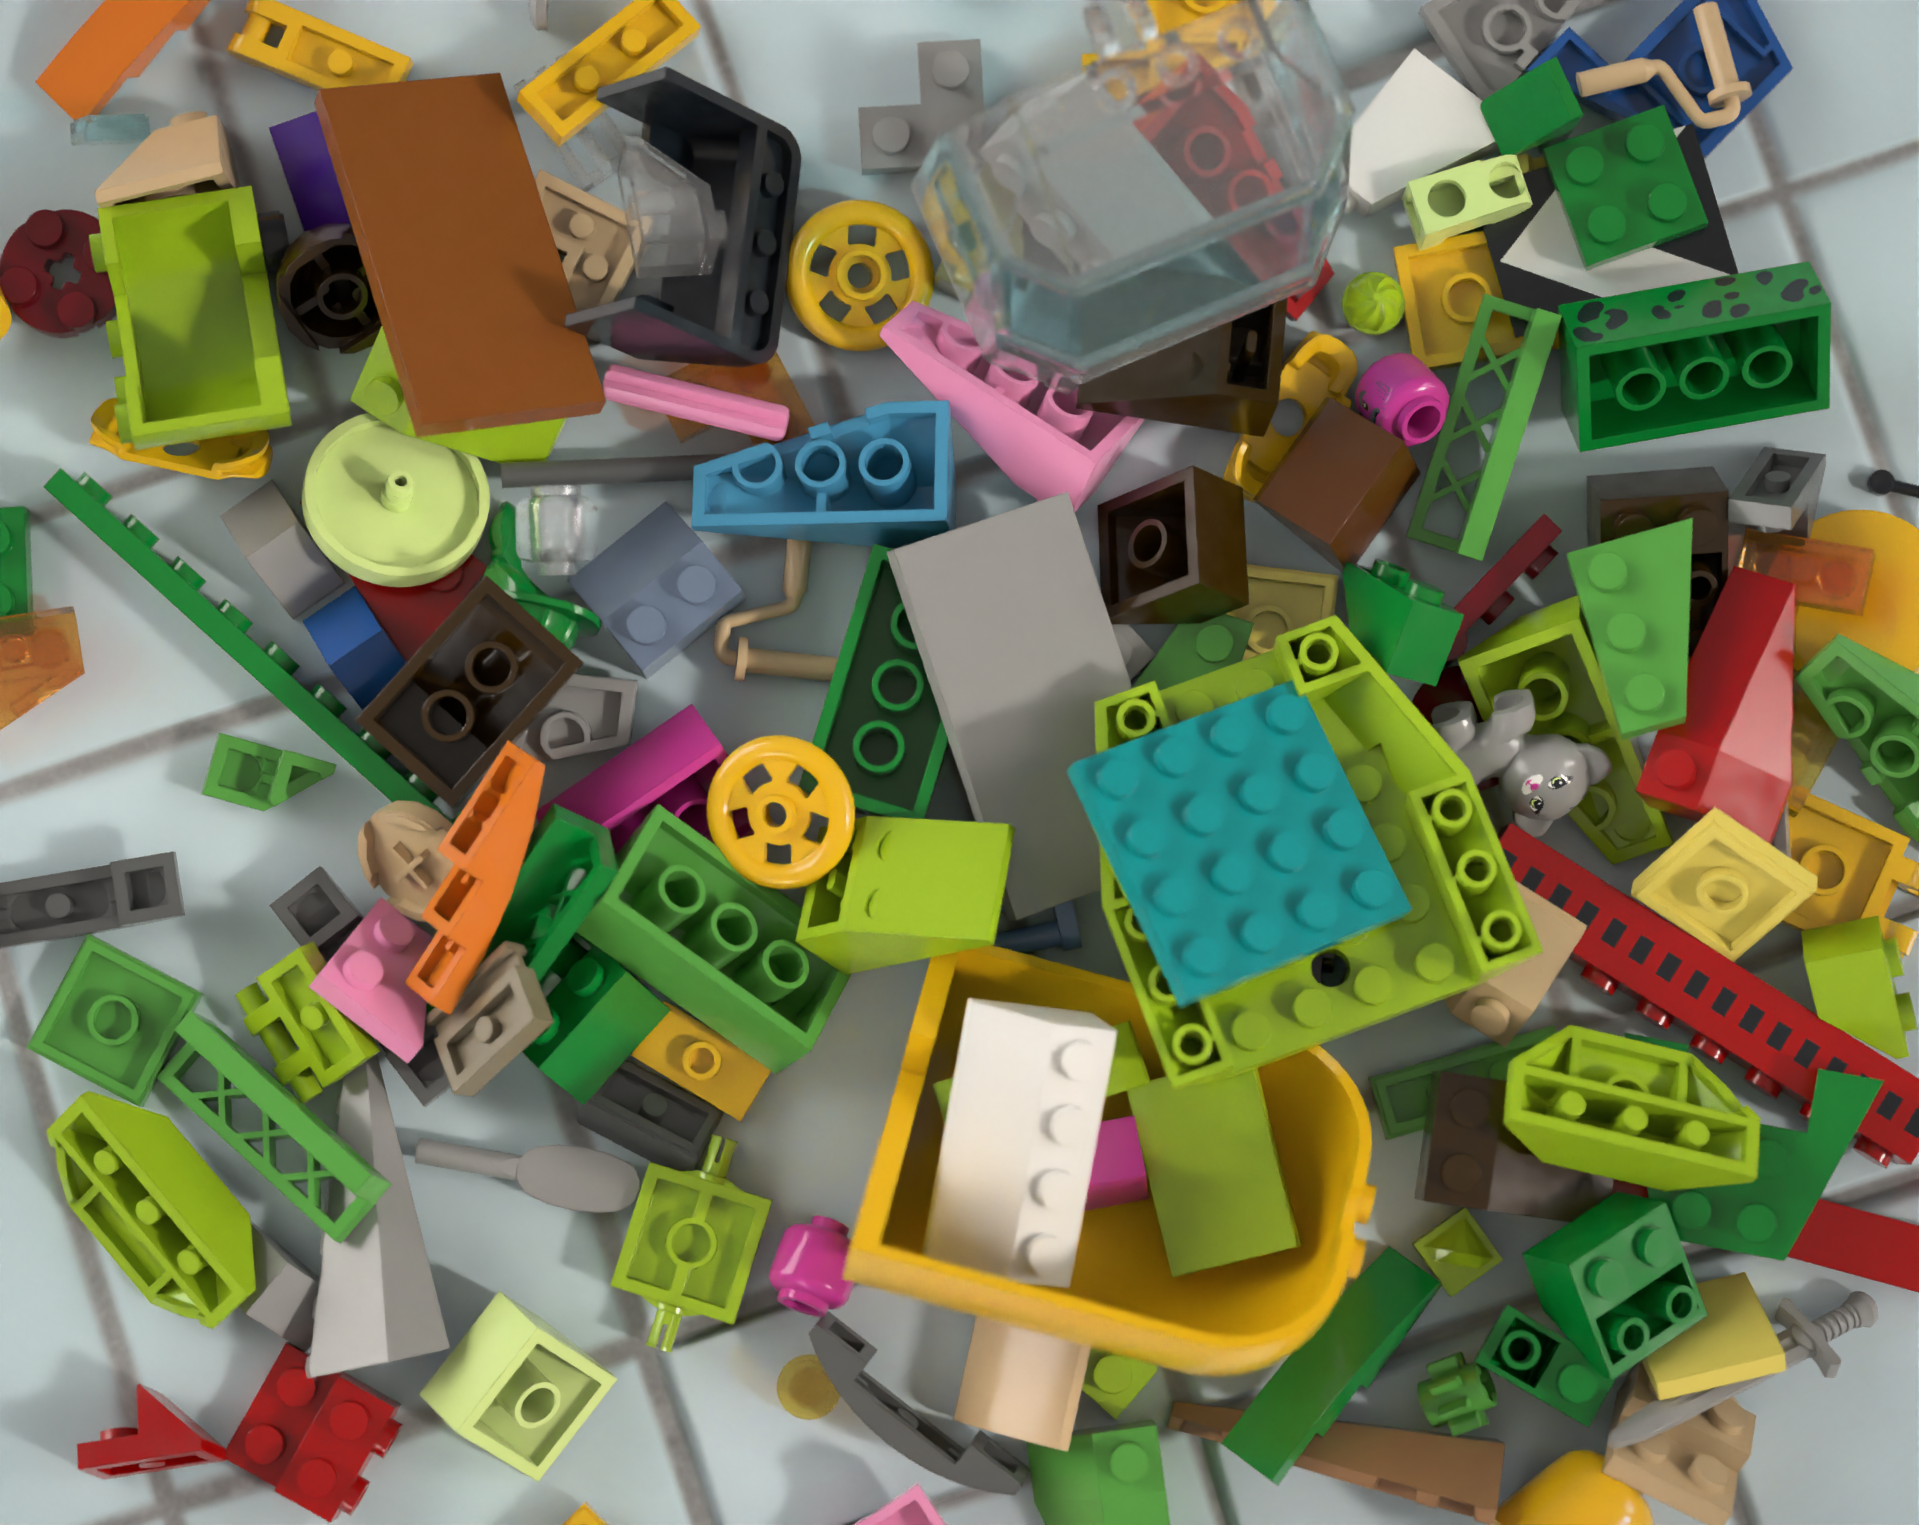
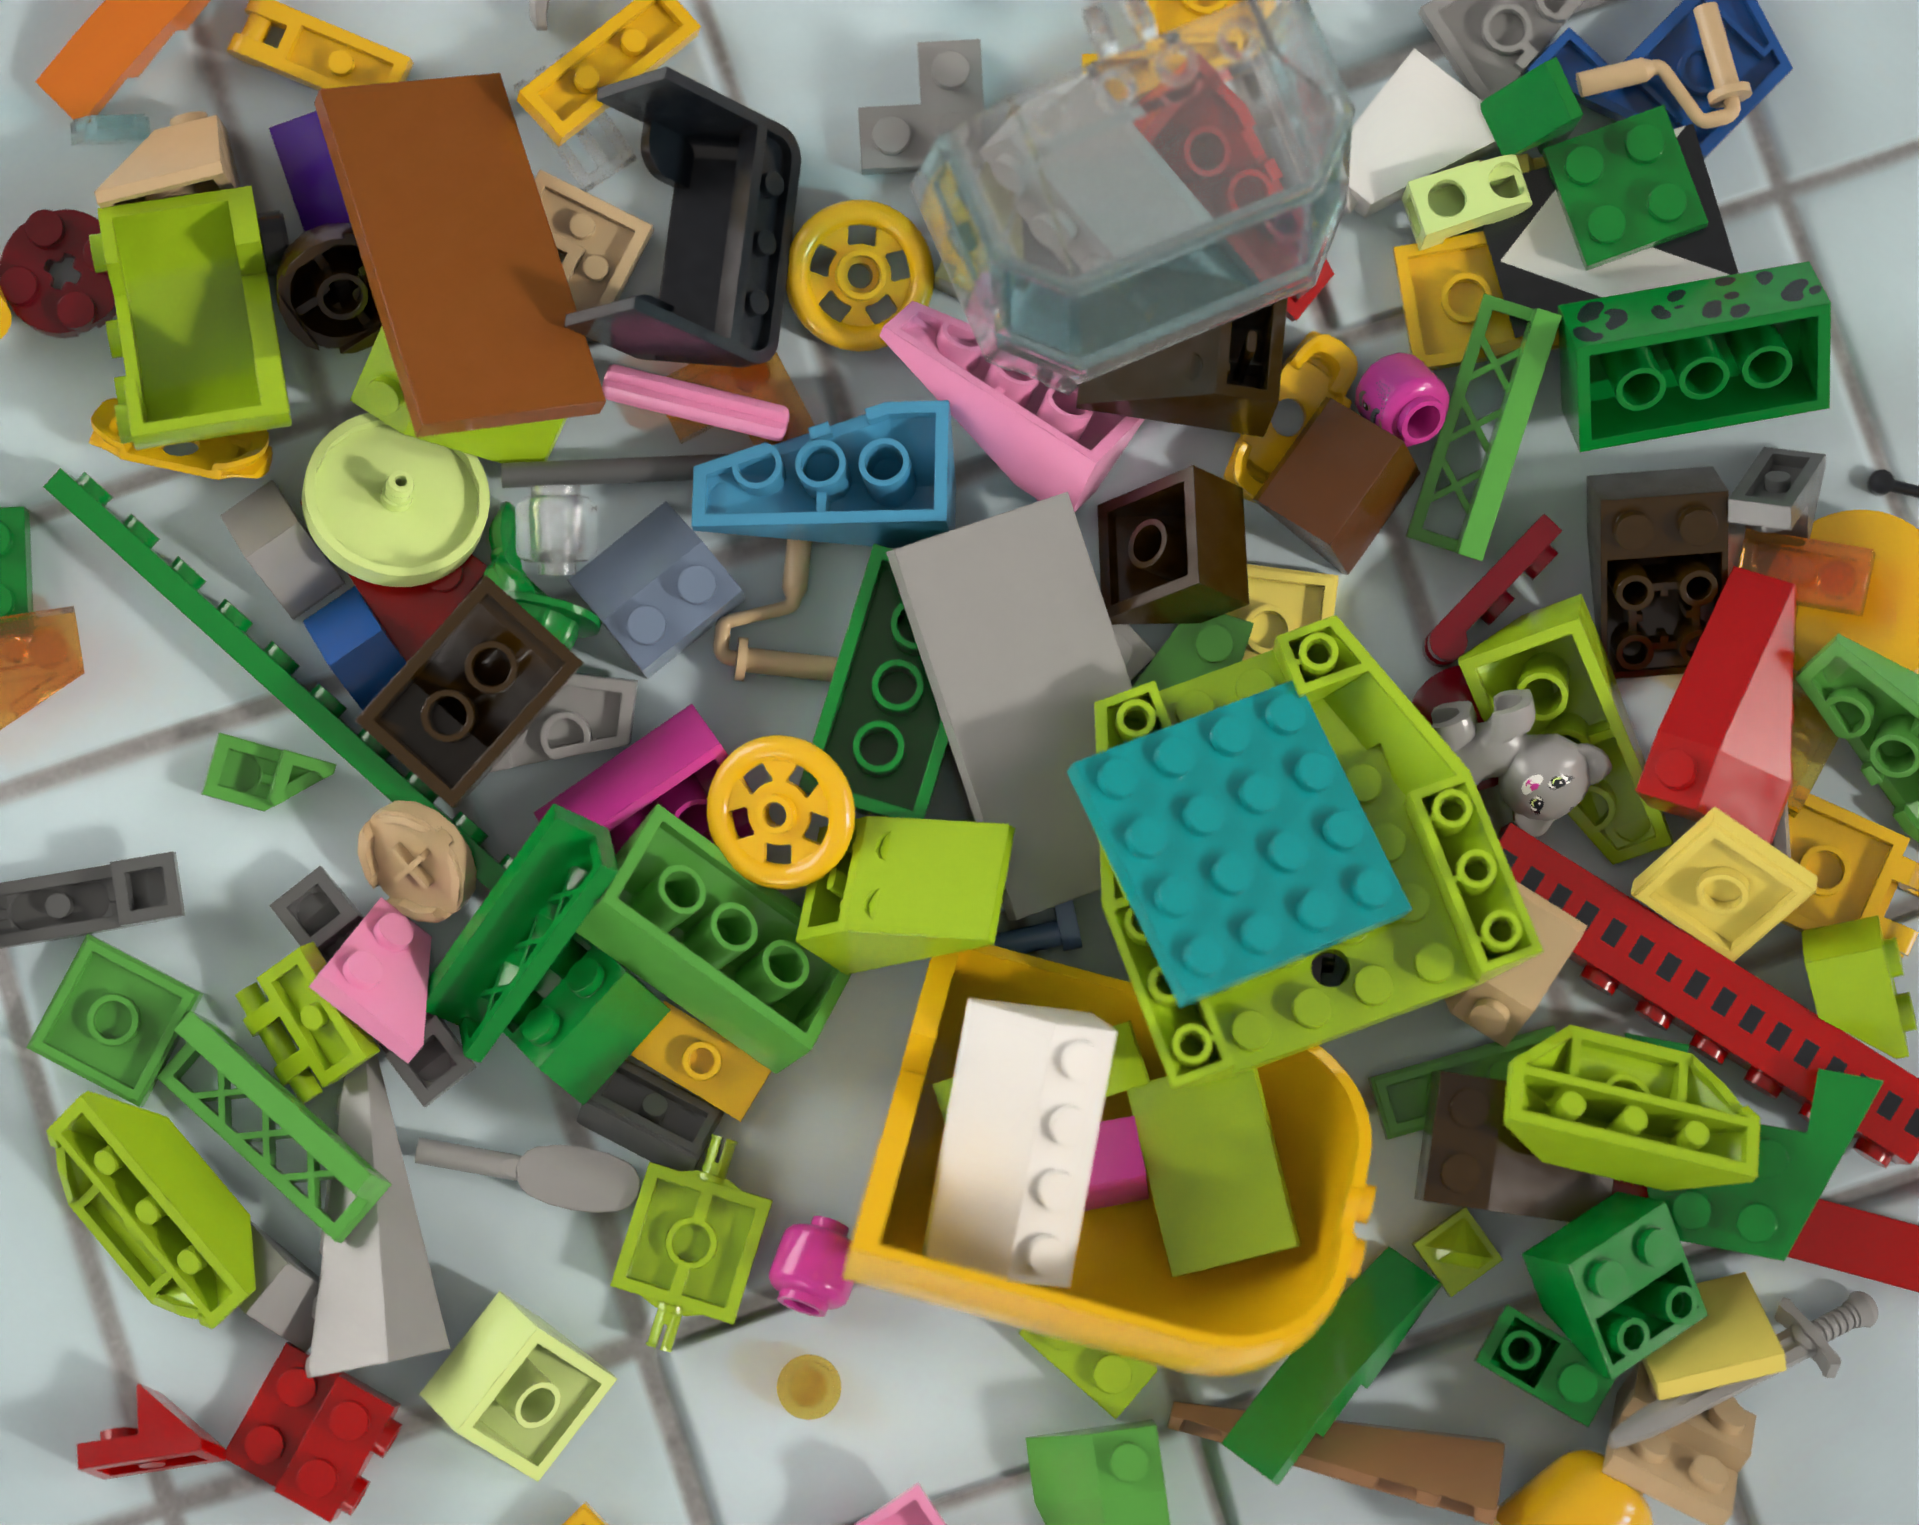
(487, 856): orange slope -> none
(491, 1021): dark tan plate -> none
(667, 214): clear slope -> none
(978, 1466): dark grey slope -> none
(1021, 1384): tan slope -> none
(1373, 303): lime plate -> none
(1400, 620): green slope -> none
(1457, 1394): bright green gear -> none
(1639, 622): bright green wing -> none

